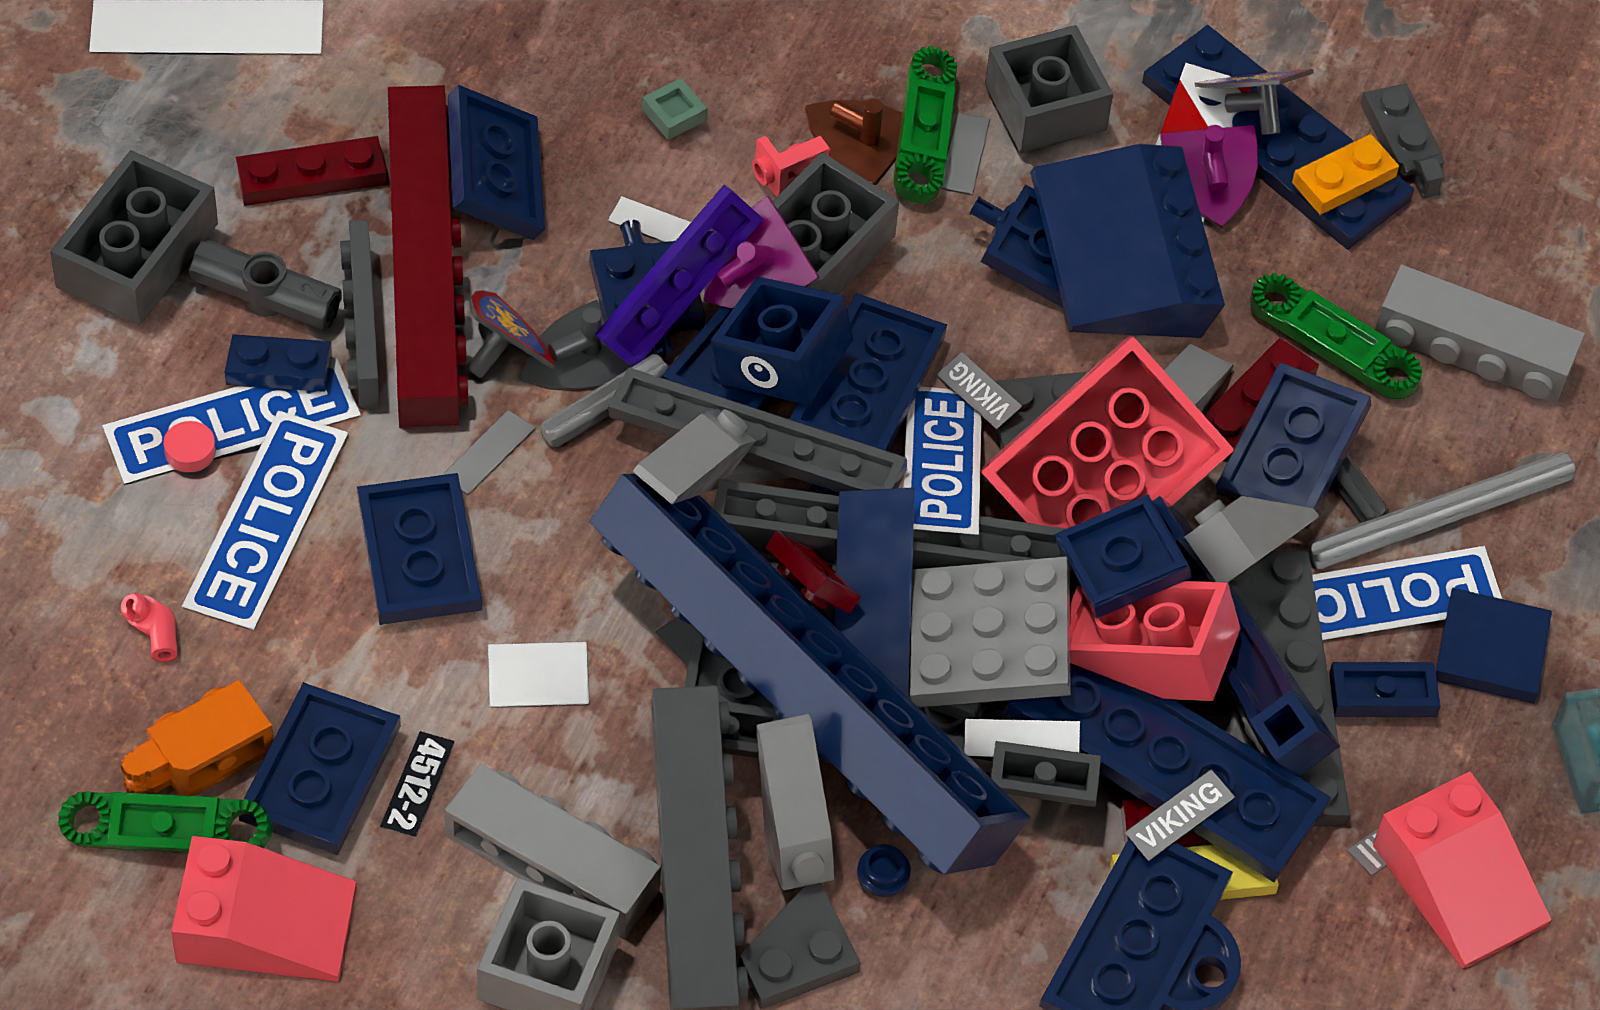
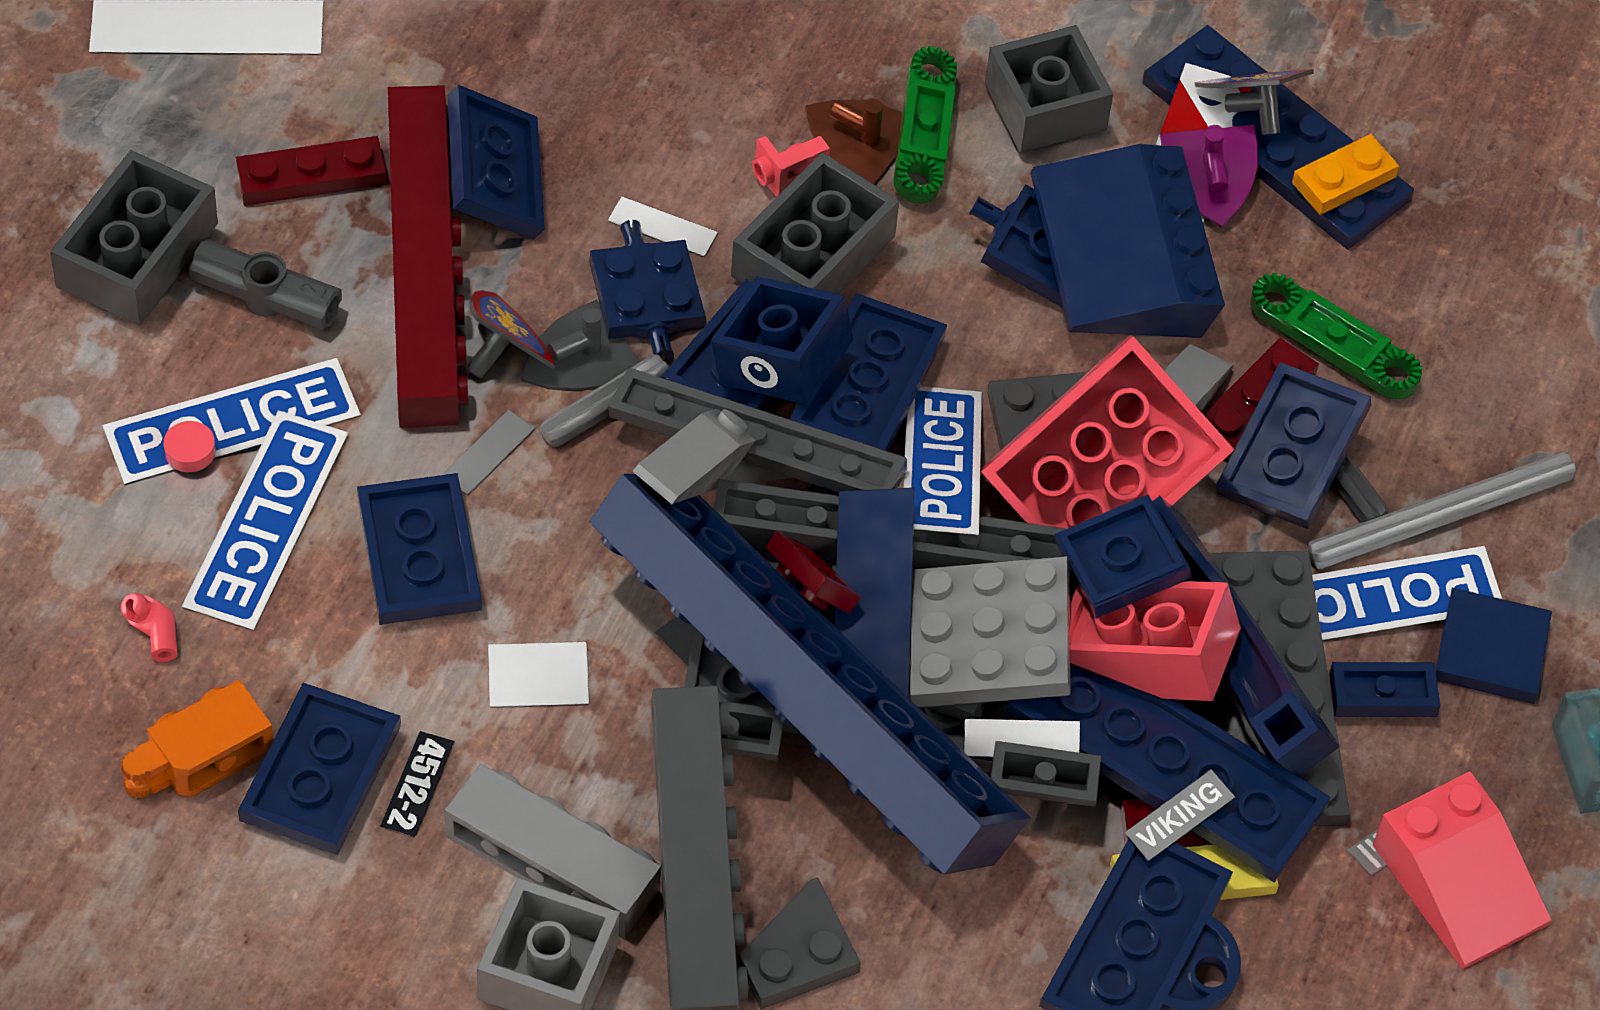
(158, 820): green plate -> none
(260, 912): coral slope -> none
(278, 363): dark blue plate -> none
(360, 331): dark grey plate -> none
(674, 109): sand green plate -> none
(679, 276): dark purple plate -> none
(766, 253): magenta shield -> none
(794, 803): light grey slope -> none
(883, 871): dark blue plate -> none
(965, 153): light grey sticker -> none
(979, 390): light grey sticker -> none
(1243, 533): light grey slope -> none
(1405, 136): dark grey hinge -> none
(1479, 334): light grey brick -> none

